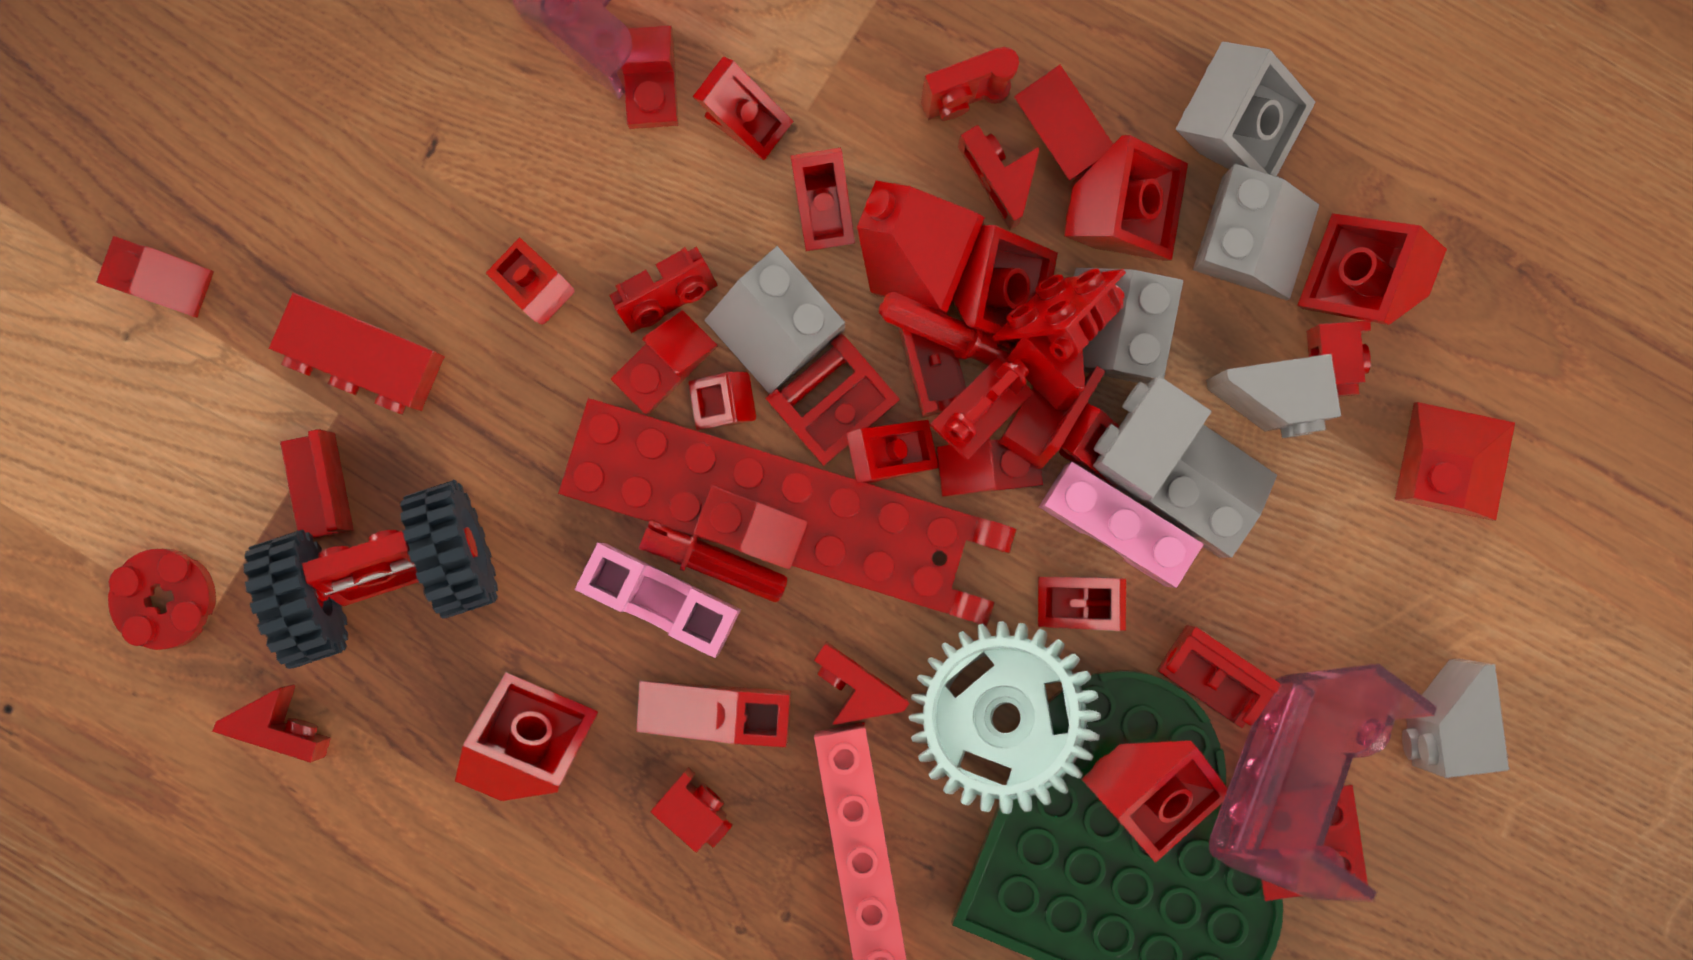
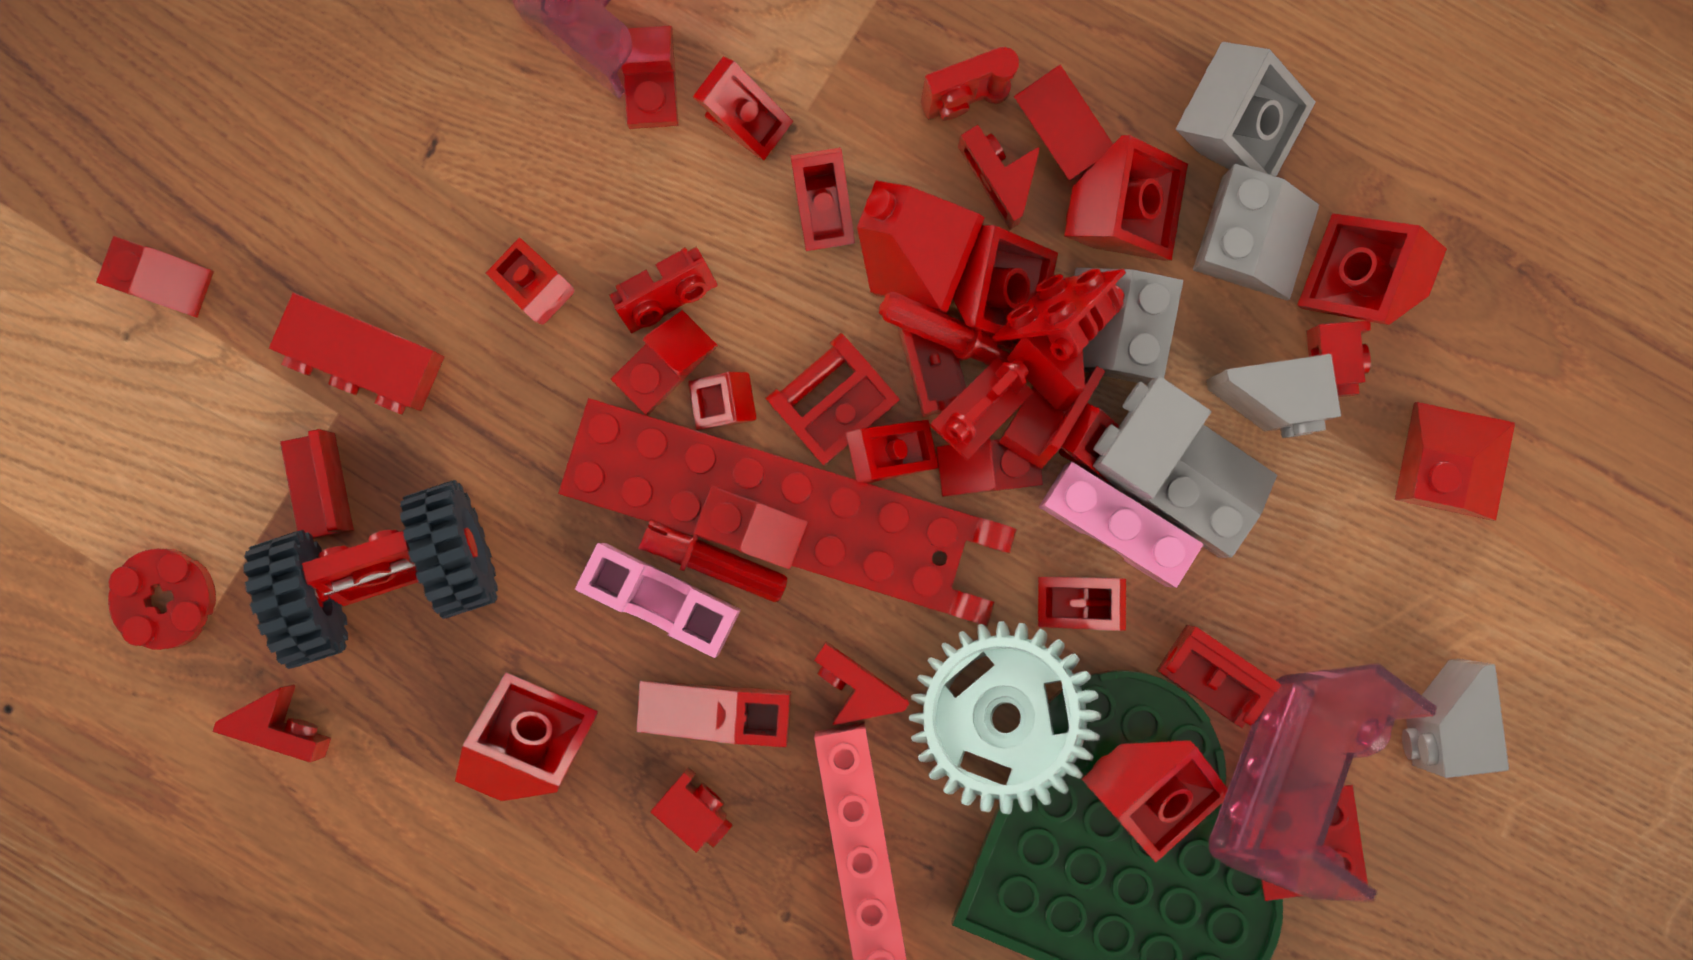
(774, 320): light grey slope -> none

